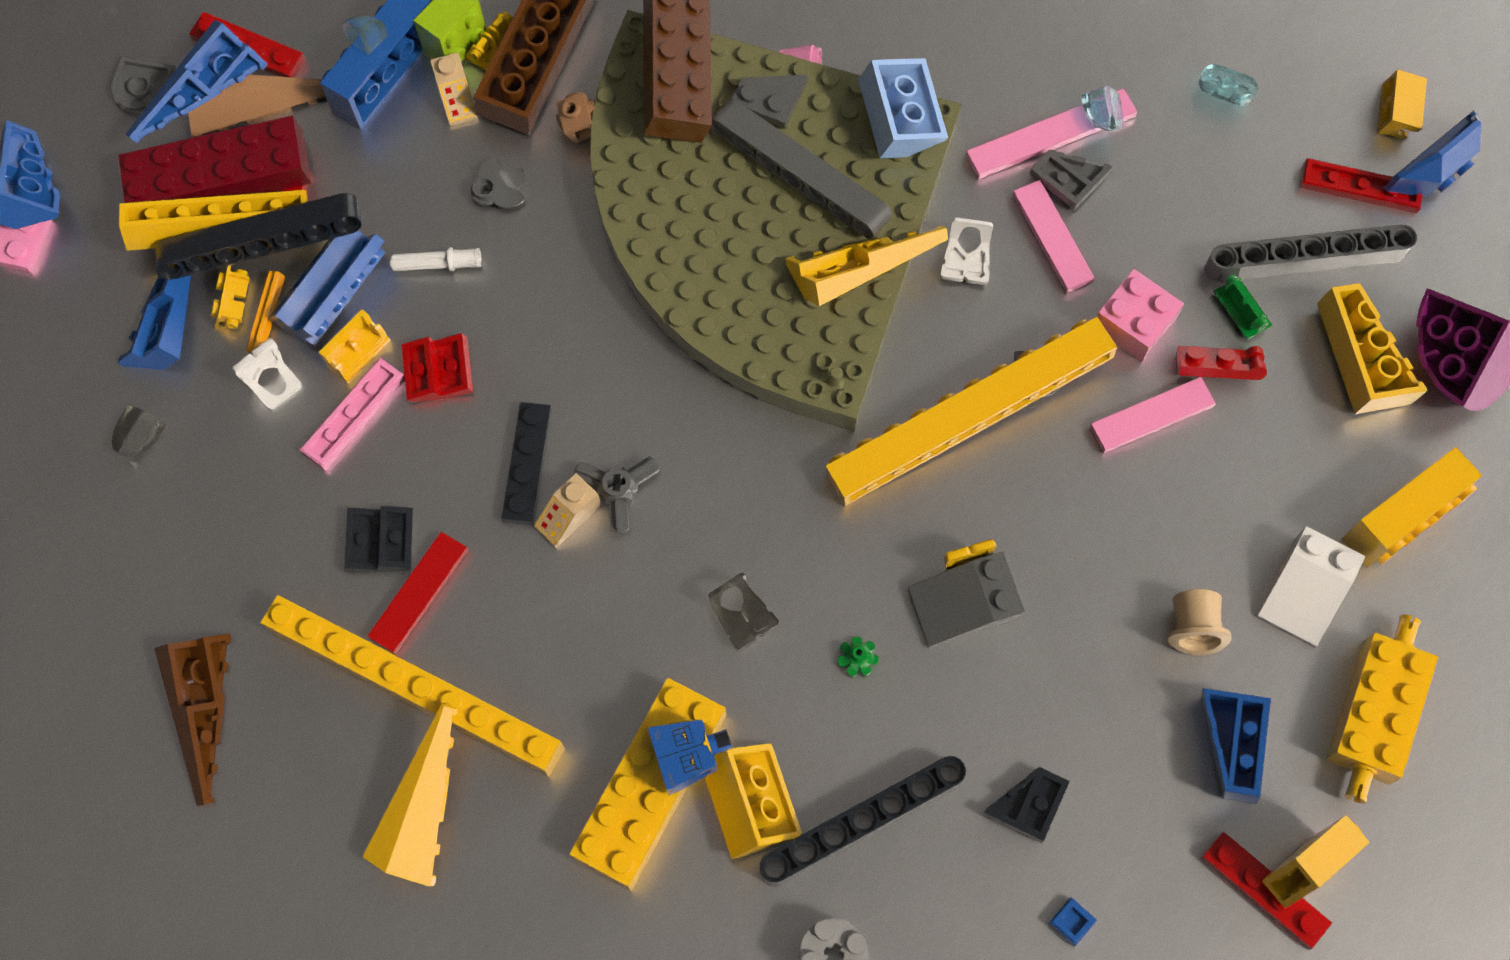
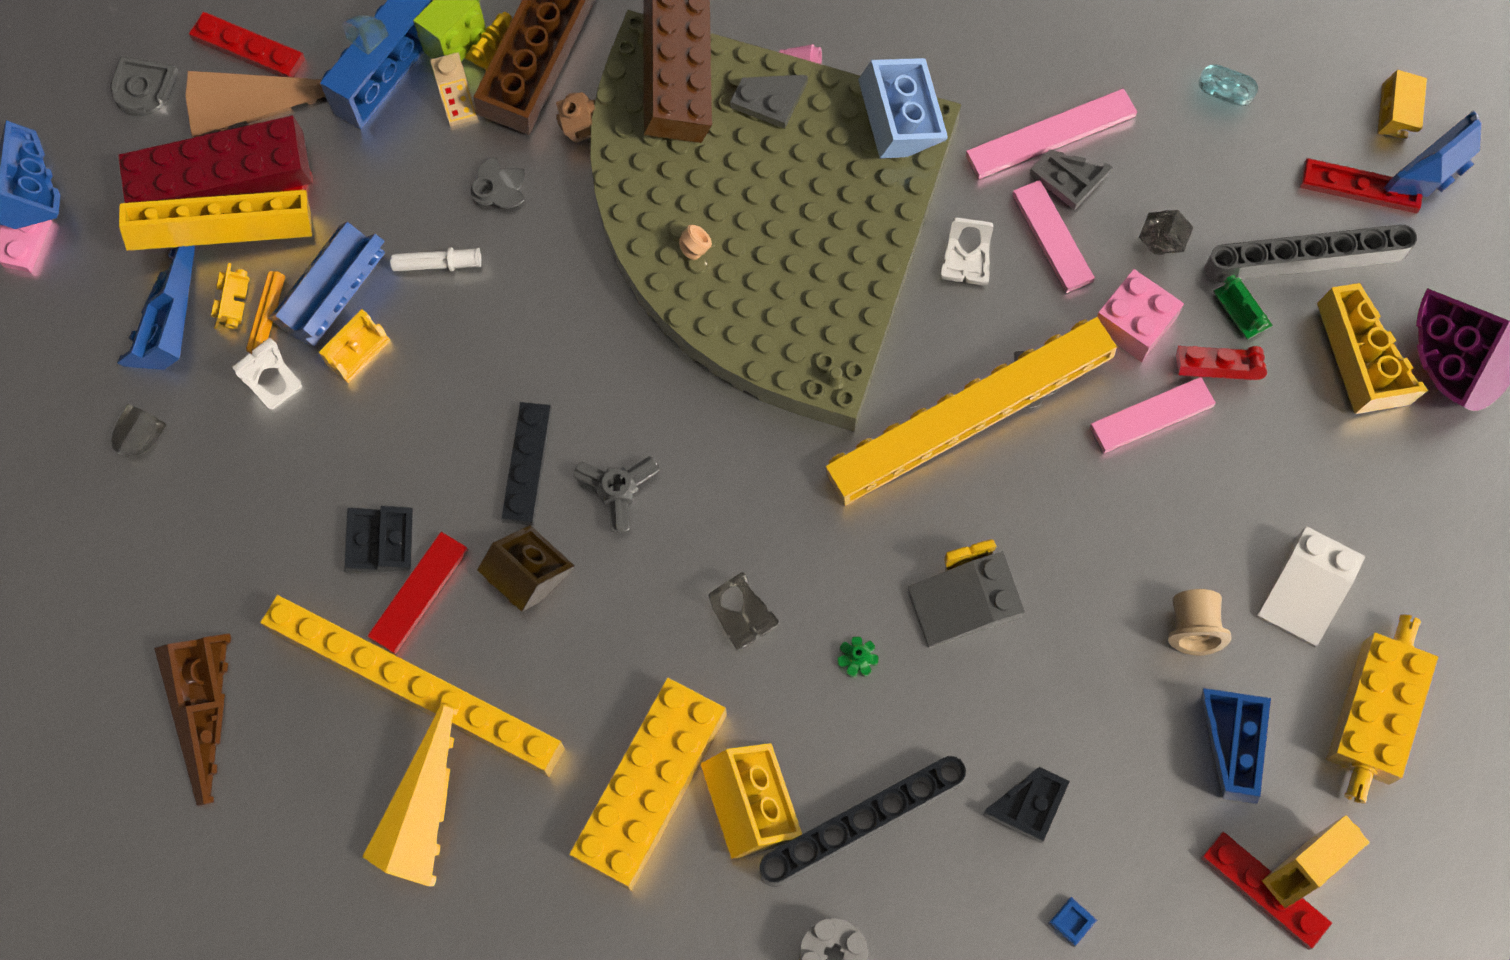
(208, 69): blue wedge -> none
(257, 236): black beam -> none
(352, 414): bright pink tile -> none
(437, 368): red slope -> none
(524, 567): none -> dark brown slope
(567, 510): tan slope -> none
(686, 752): blue torso -> none
(694, 242): none -> light nougat tile
(801, 168): dark grey beam -> none
(854, 264): yellow wedge -> none
(1103, 108): clear light blue brick -> none
(1166, 232): none -> clear smoke brick
(1413, 508): yellow brick -> none

